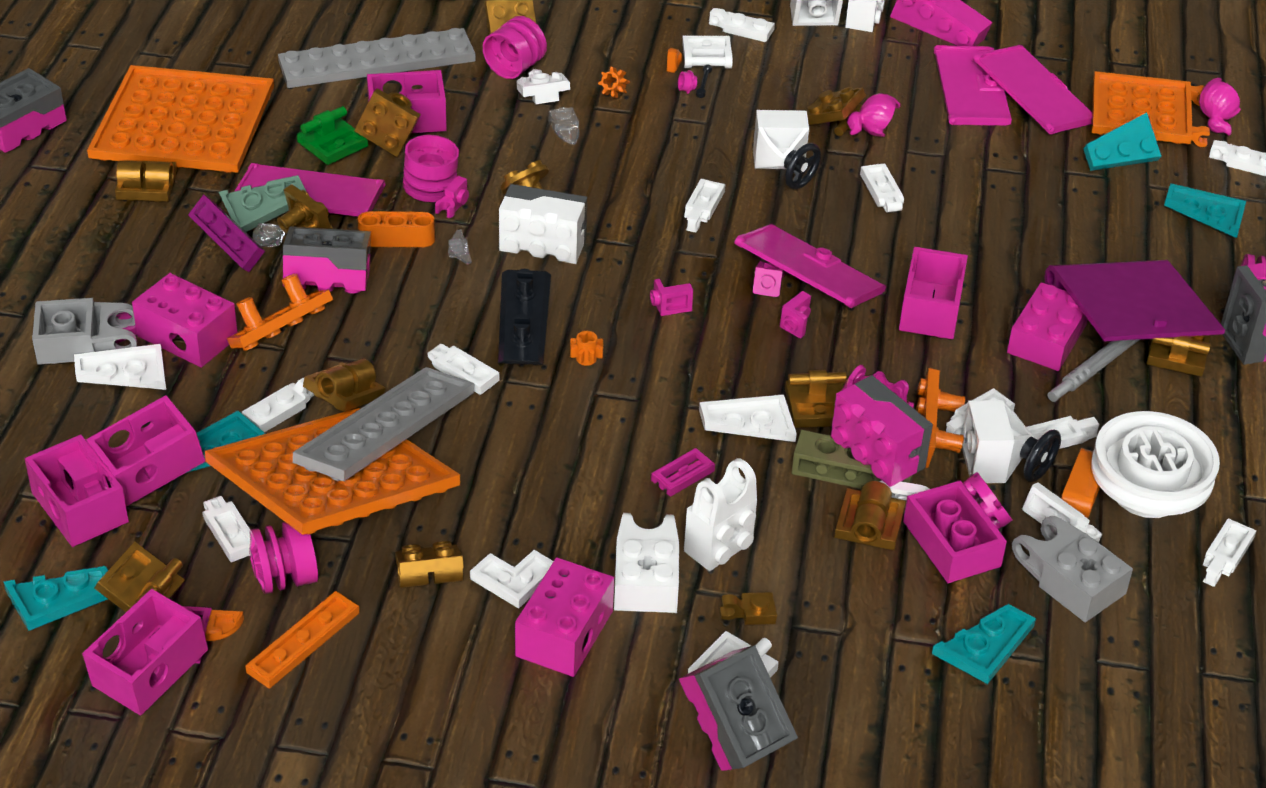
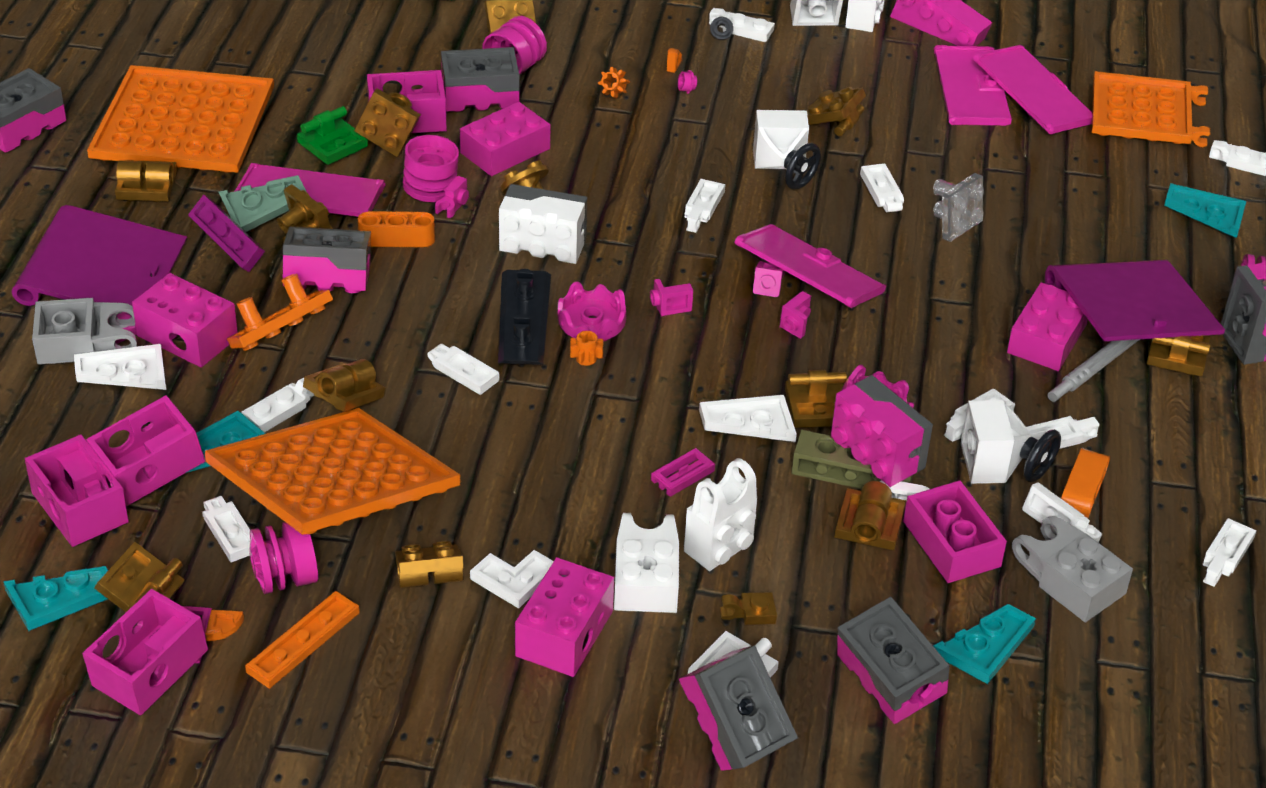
(97, 259): none -> magenta door
(268, 235): clear plate -> none
(375, 57): light grey plate -> none
(382, 424): light grey plate -> none
(459, 247): clear piece -> none
(480, 78): none -> dark grey piece
(505, 138): none -> dark pink brick
(543, 86): white plate -> none
(565, 124): clear plate -> none
(600, 302): none -> dark pink plate
(700, 93): black hinge -> none
(707, 50): white plate -> none
(721, 21): none -> black plate
(873, 115): dark pink hair -> none
(893, 660): none -> dark grey piece
(928, 406): orange plate -> none
(933, 292): dark pink piece -> none
(960, 205): none -> clear plate
(987, 500): dark pink plate -> none
(1124, 146): teal wing -> none
(1154, 463): white wheel -> none
(1219, 103): dark pink hair -> none

